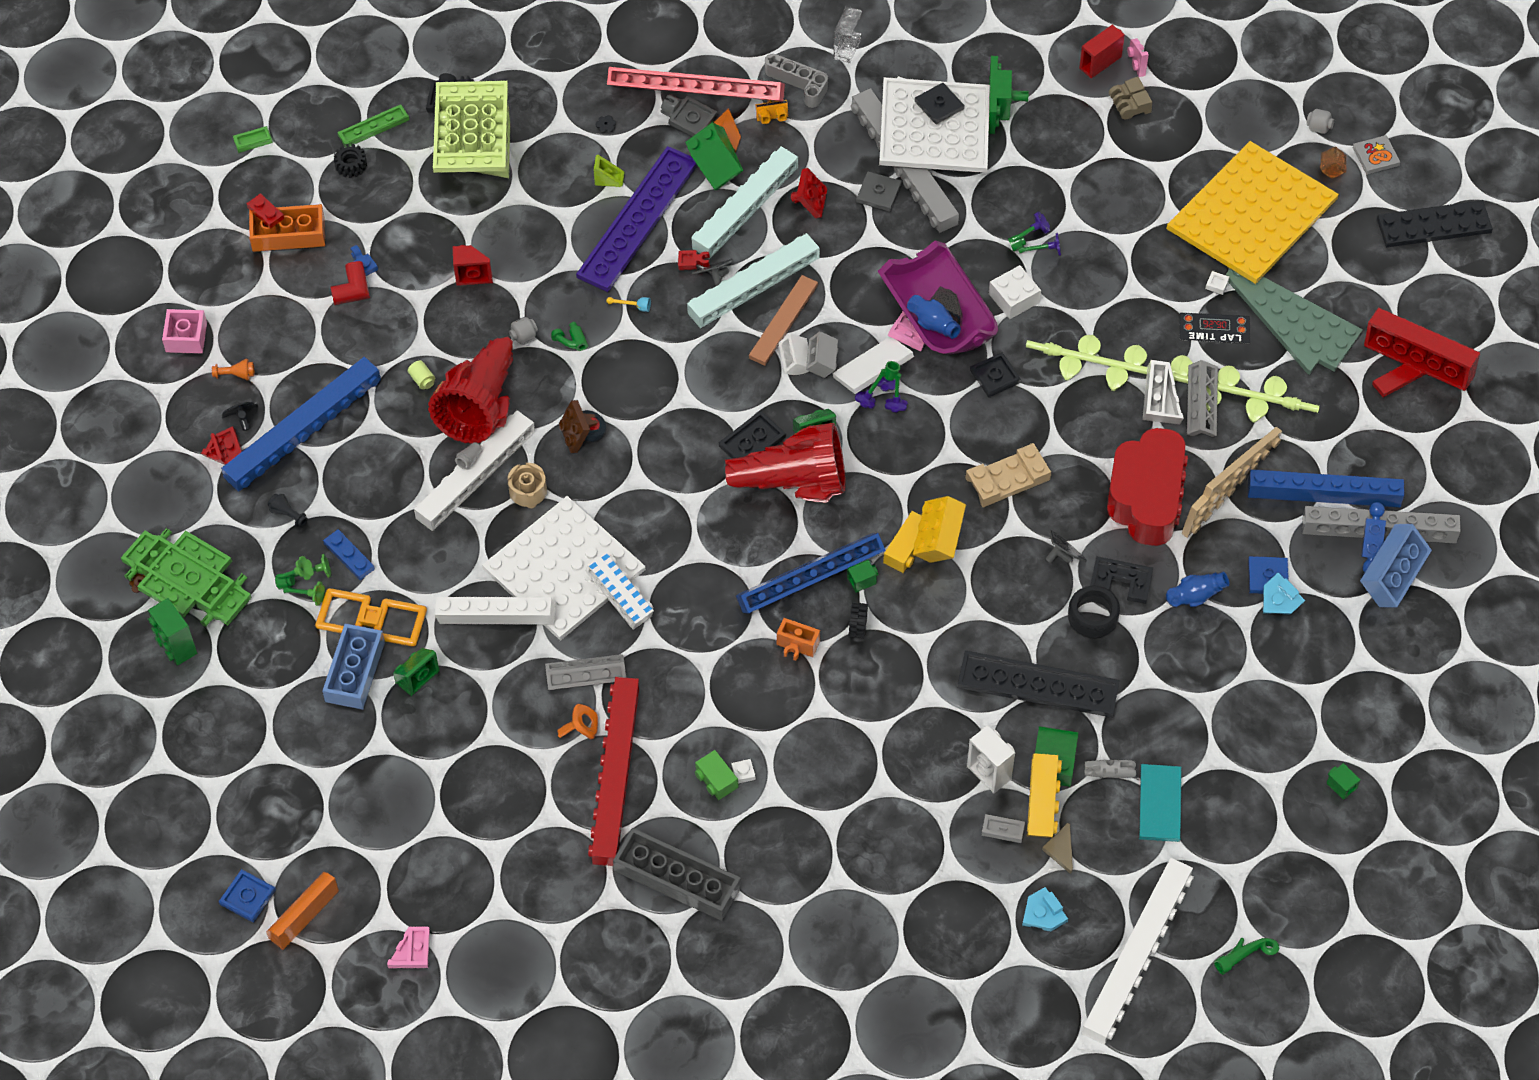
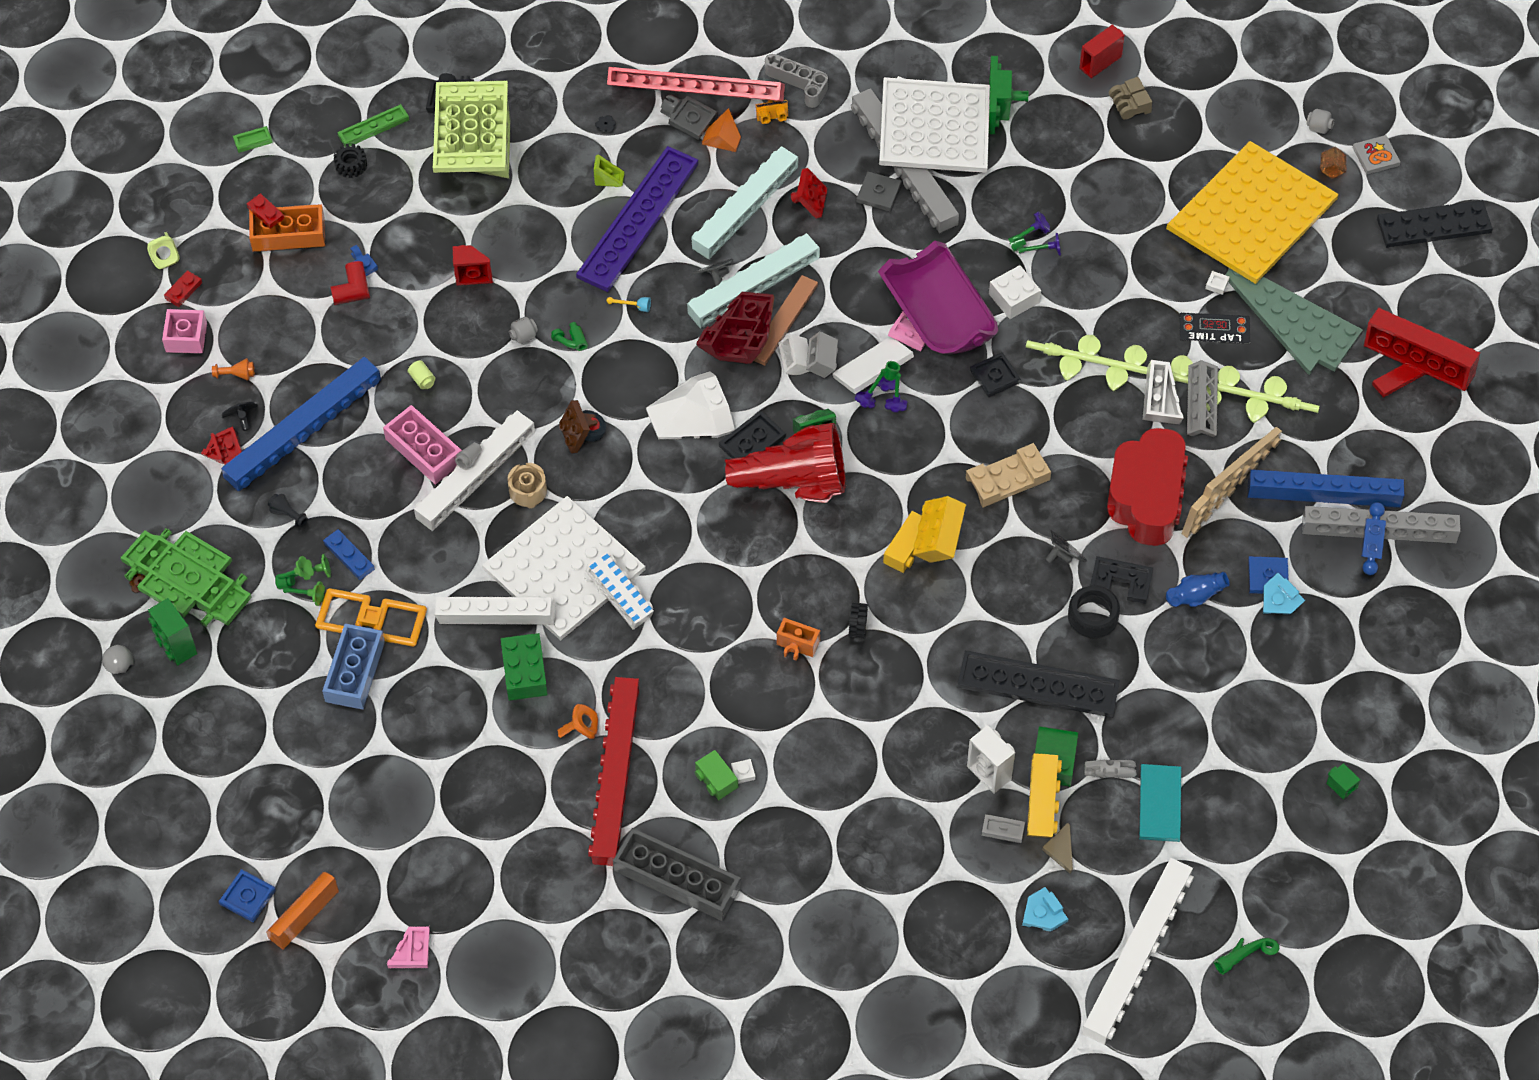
(117, 659): none -> light grey hair
(163, 241): none -> yellowish green piece
(183, 288): none -> red plate
(417, 670): green slope -> none
(422, 444): none -> bright pink brick
(468, 400): red cone -> none
(524, 666): none -> green brick
(585, 672): light grey fence -> none
(690, 259): red plate -> none
(692, 410): none -> white wedge
(714, 155): green slope -> none
(740, 330): none -> dark red wedge
(810, 573): blue brick -> none
(845, 37): clear panel -> none
(862, 575): green brick -> none
(933, 316): blue animal -> none
(939, 103): black plate -> none
(950, 302): clear smoke slope -> none
(1139, 58): bright pink wing -> none
(1395, 565): medium blue brick -> none

